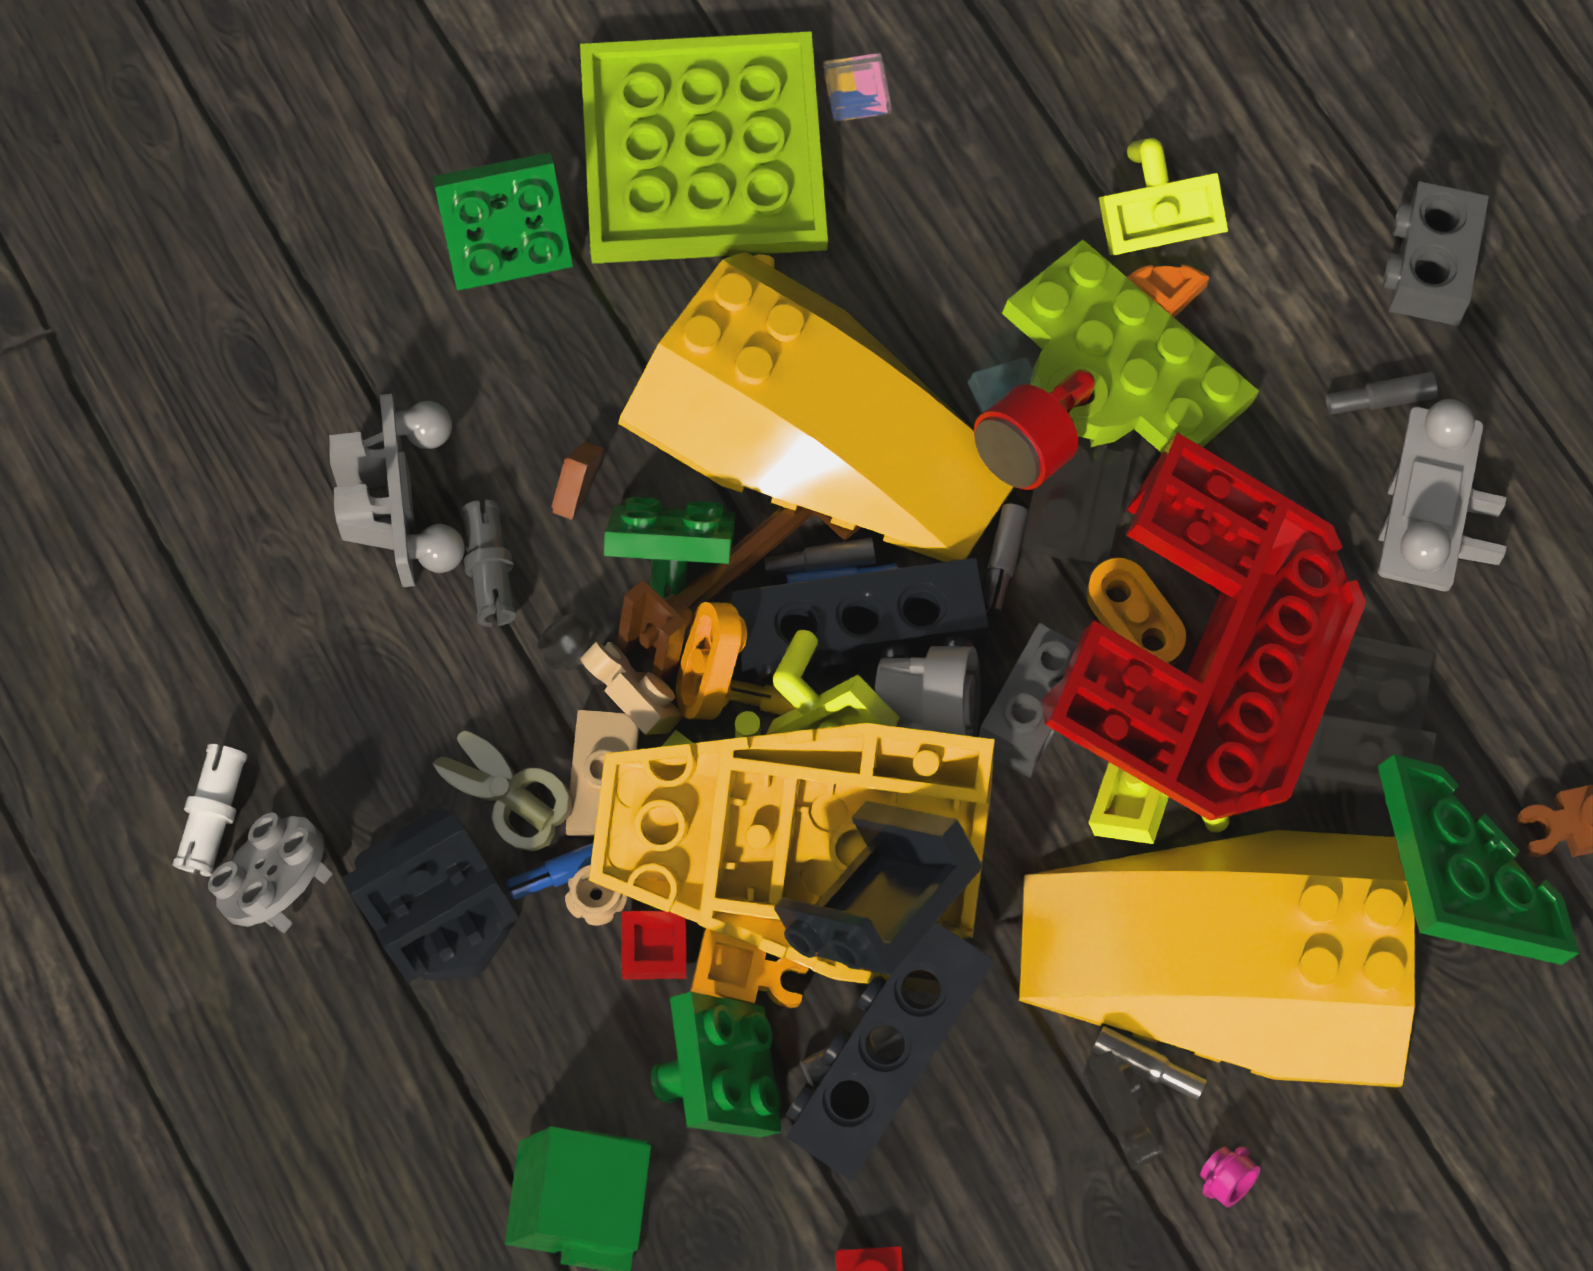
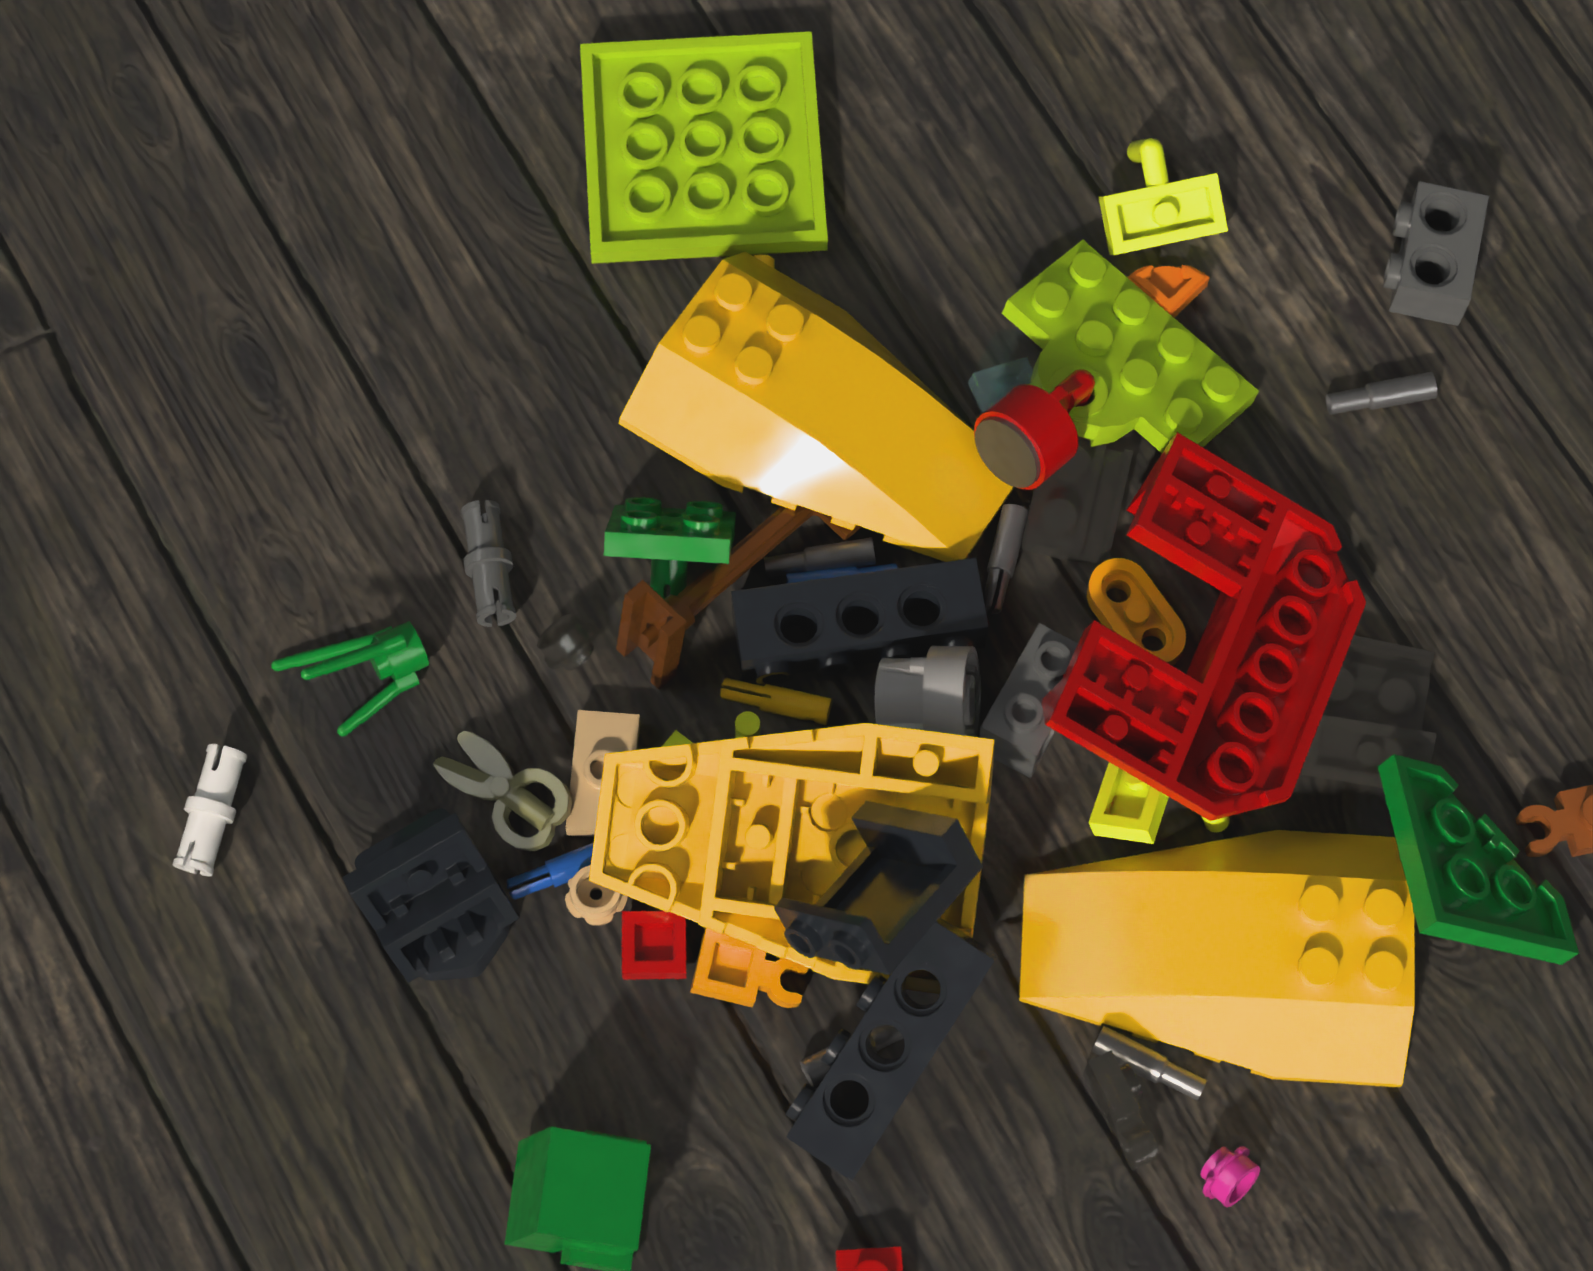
(269, 871): light grey plate -> none
(381, 463): light grey piece -> none
(391, 652): none -> green plant
(499, 202): green plate -> none
(576, 479): dark orange tile -> none
(640, 695): tan plate -> none
(709, 660): light orange plate -> none
(721, 1066): green plate -> none
(843, 705): neon yellow plate -> none
(857, 87): clear tile -> none
(1433, 497): light grey piece -> none

